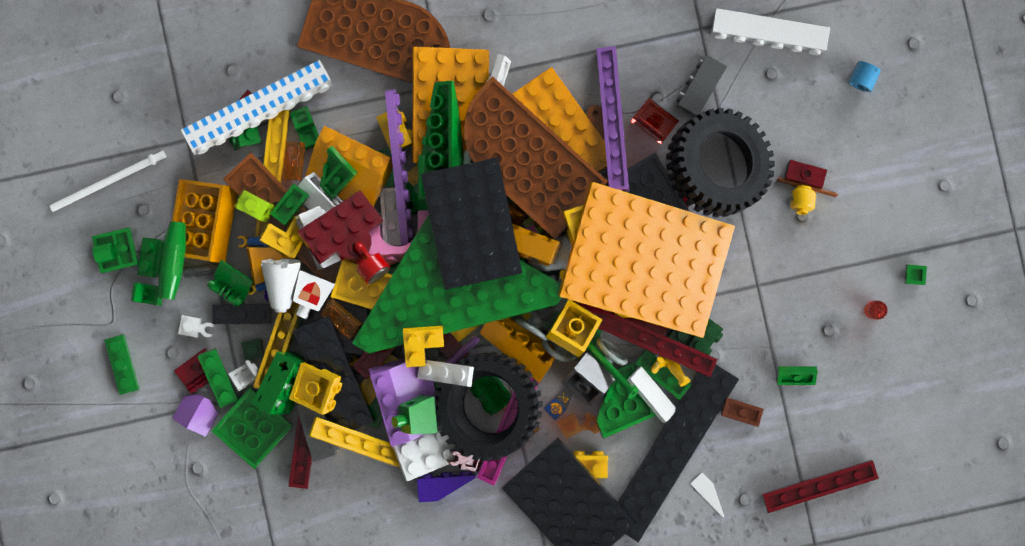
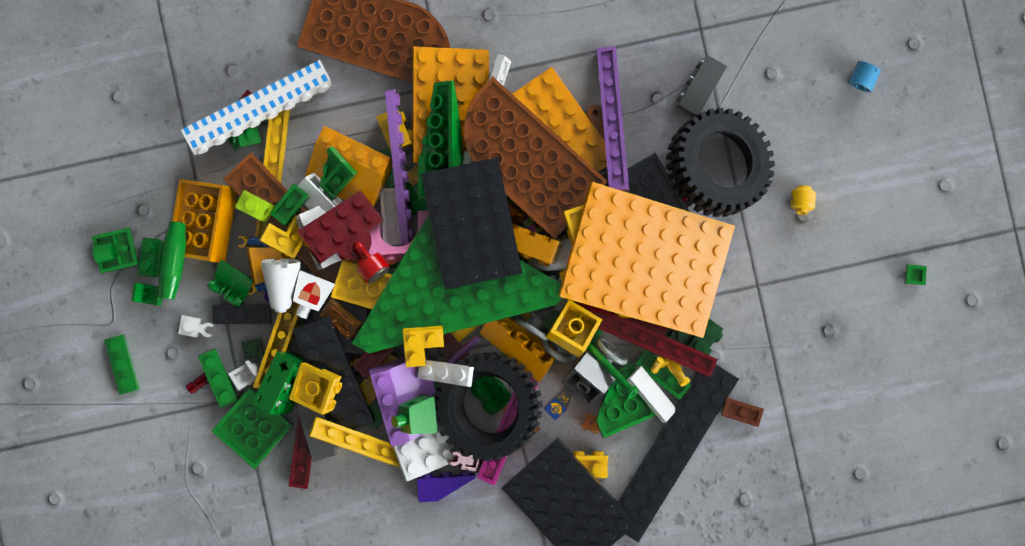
(152, 159): white bar -> none
(190, 369): dark red plate -> none
(196, 414): medium lavender slope -> none
(200, 270): dark grey axle -> none
(294, 161): clear orange plate -> none
(305, 127): green slope -> none
(569, 426): clear orange plate -> none
(655, 120): clear red slope -> none
(707, 490): white sticker -> none
(771, 31): white brick -> none
(796, 375): green plate -> none
(806, 174): dark red plate -> none
(816, 189): dark orange axle -> none
(820, 486): dark red plate -> none
(872, 308): clear red wheel -> none

